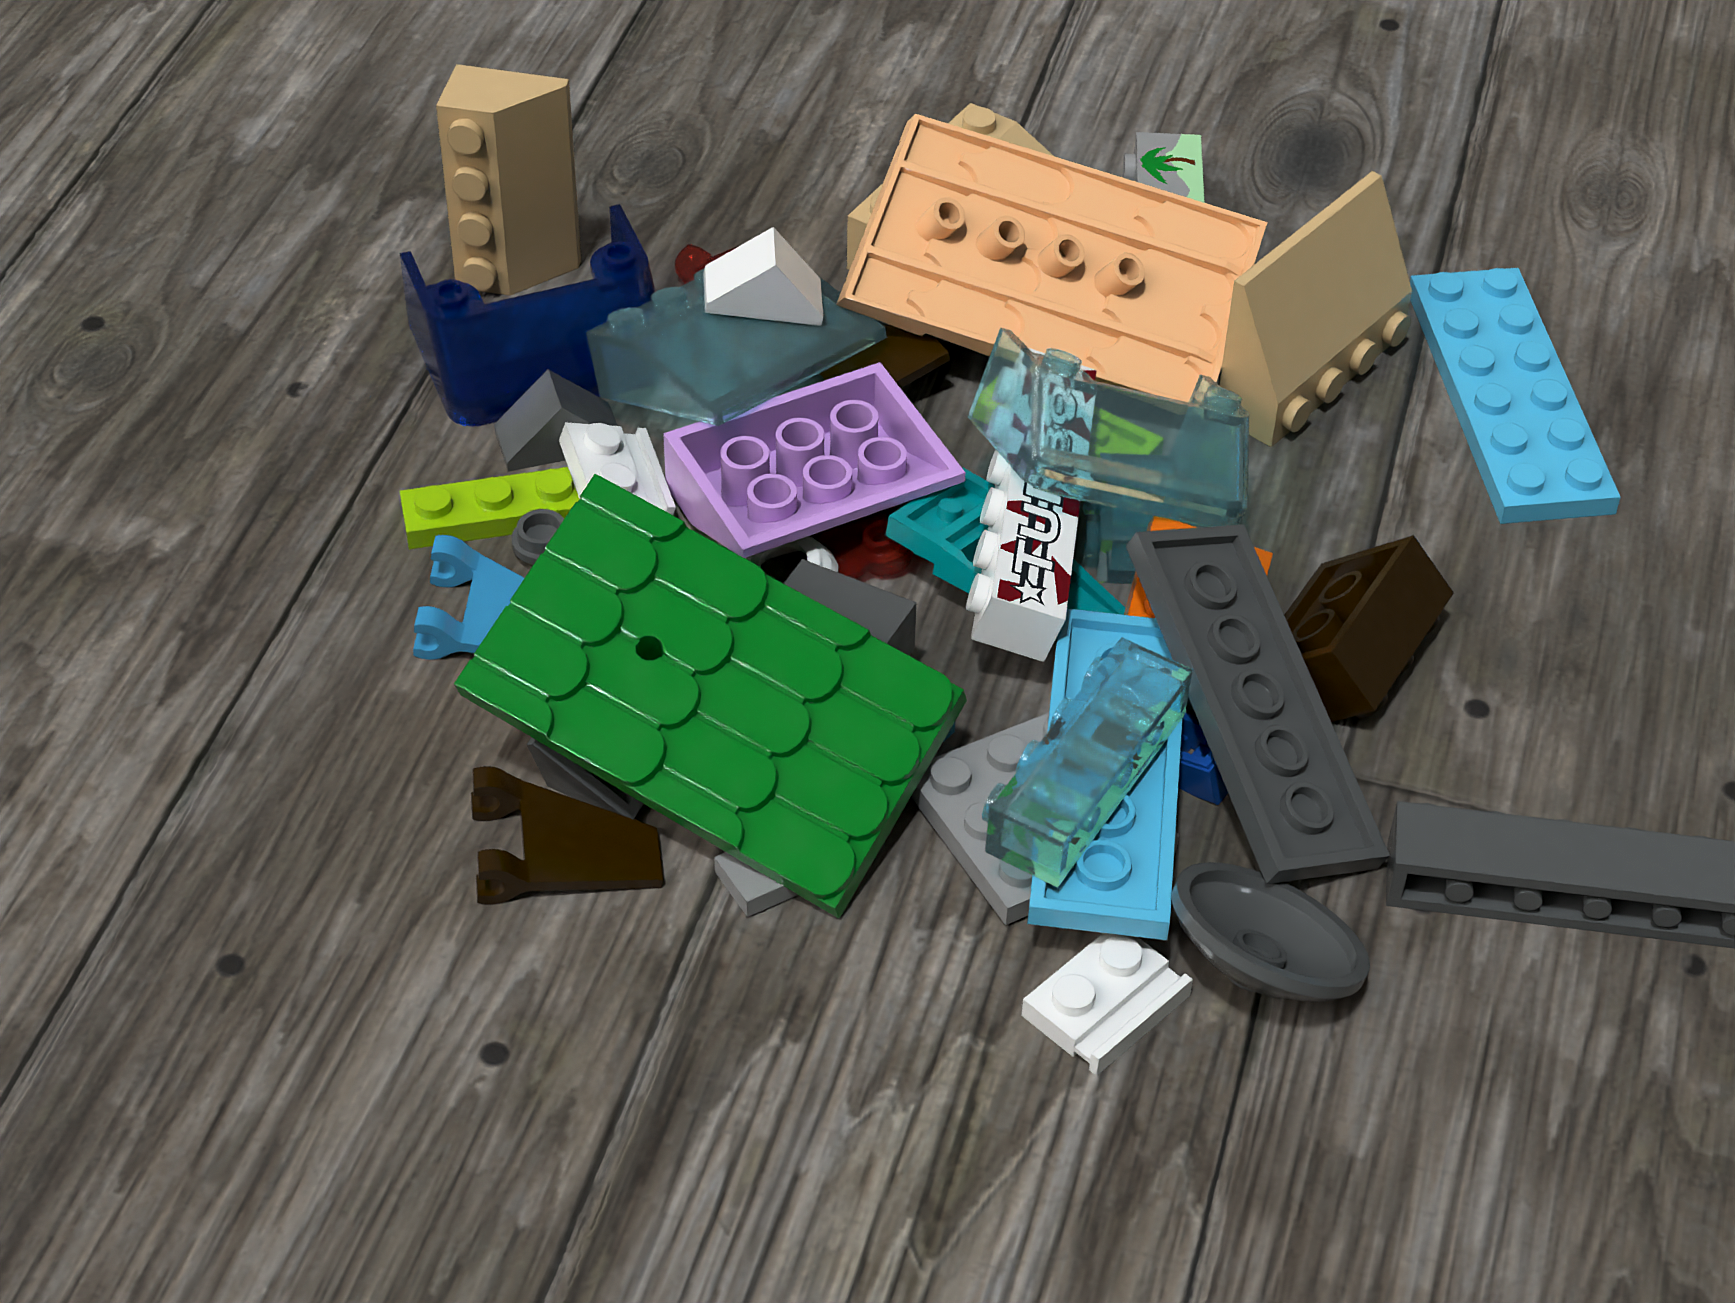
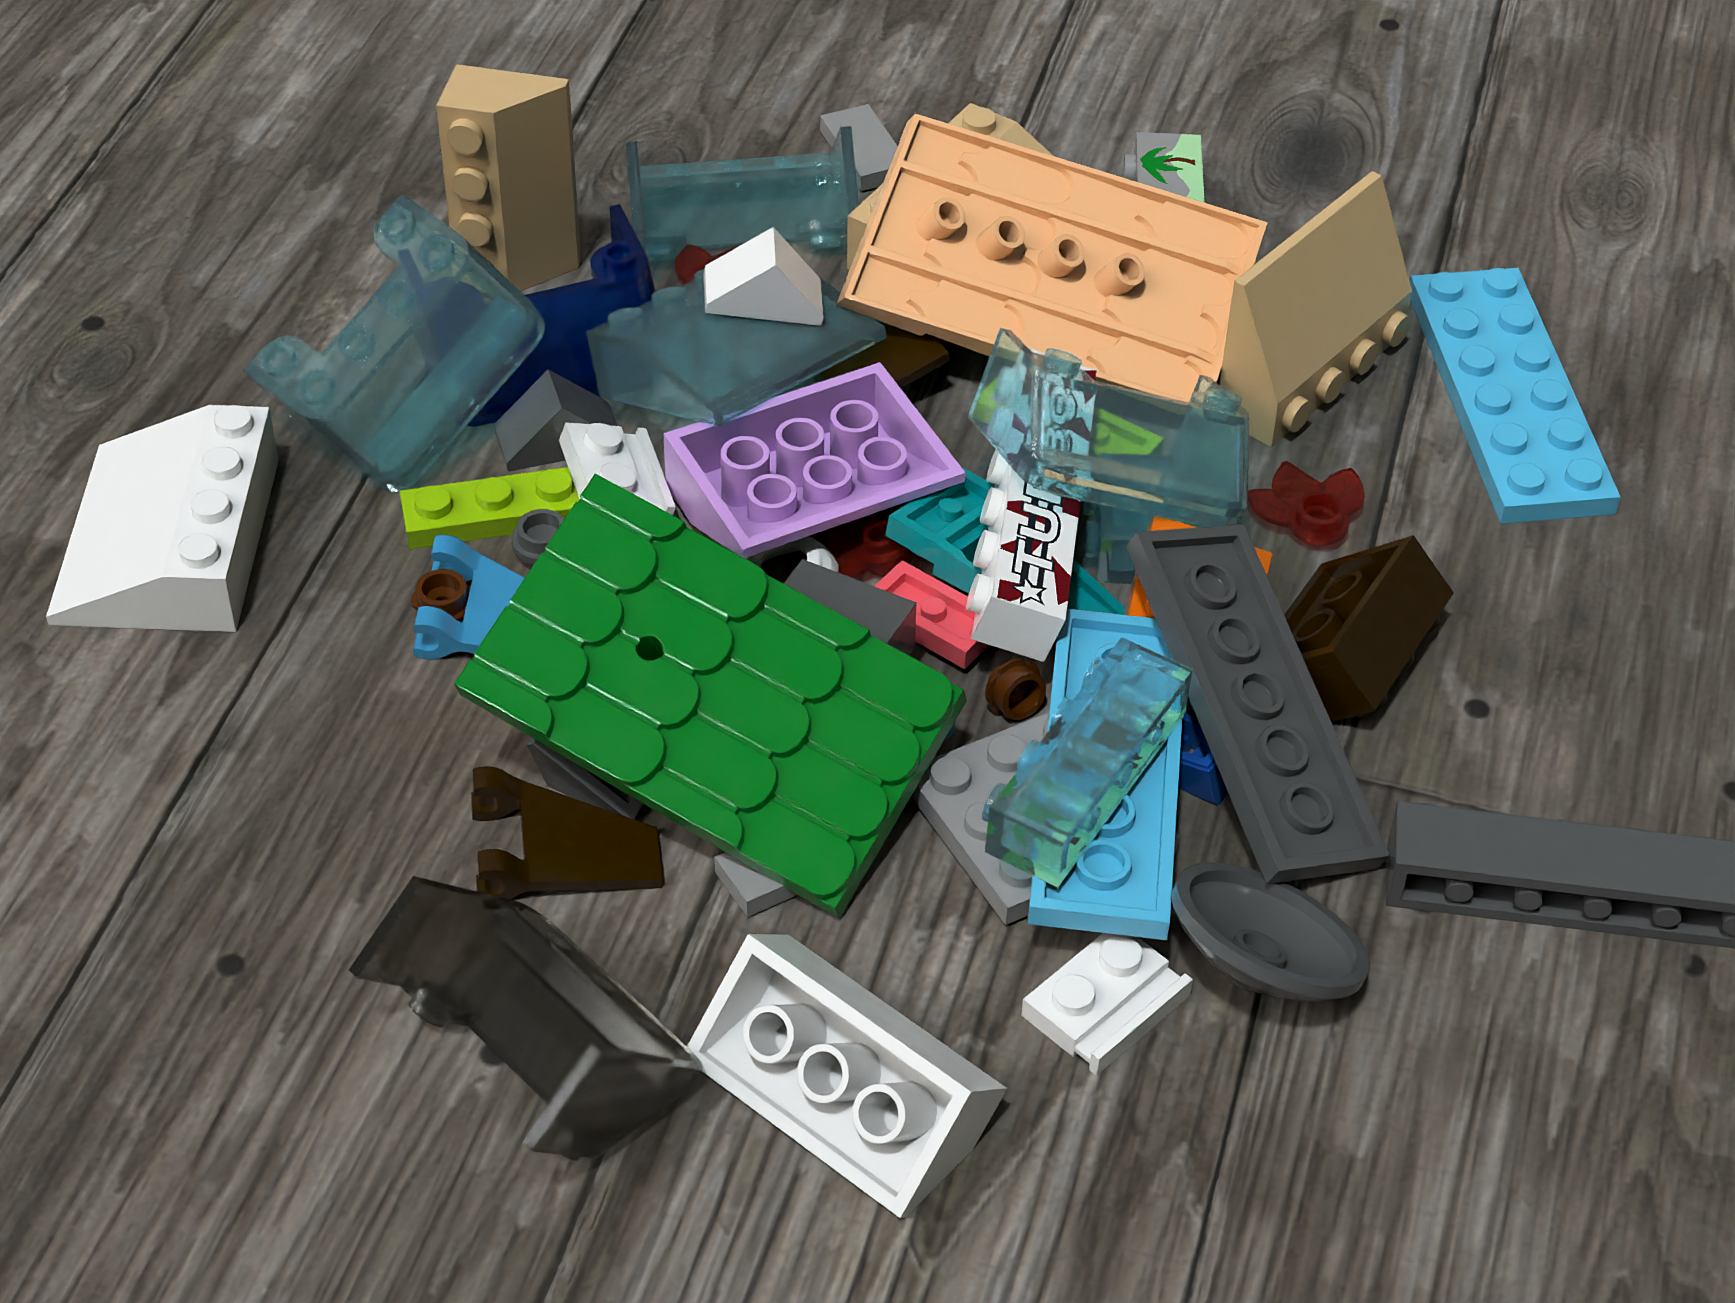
(170, 524): none -> white slope
(411, 358): none -> clear light blue windscreen
(442, 590): none -> reddish brown plate
(537, 1006): none -> clear smoke windscreen
(741, 198): none -> clear light blue windscreen
(843, 1072): none -> white slope
(871, 143): none -> light grey tile
(940, 614): none -> coral plate
(1015, 689): none -> reddish brown plate
(1310, 509): none -> clear red plate

